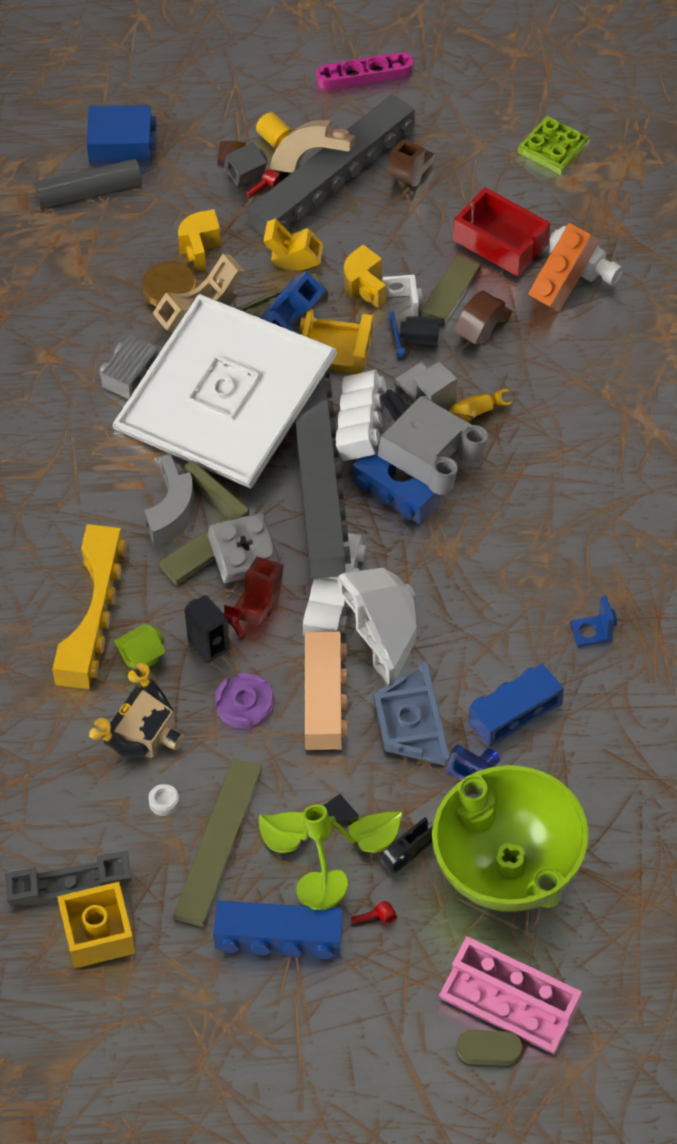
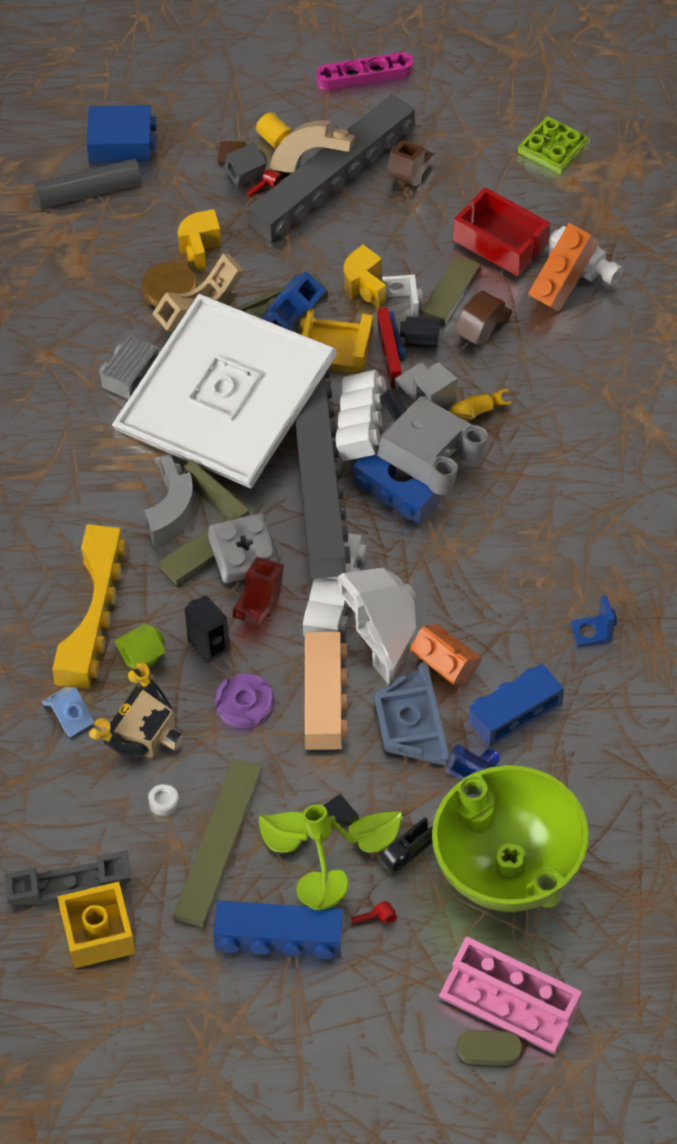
(69, 710): none -> light blue bracket
(233, 616): red hand -> none
(294, 250): yellow brick -> none
(388, 345): none -> red tile
(445, 654): none -> orange brick

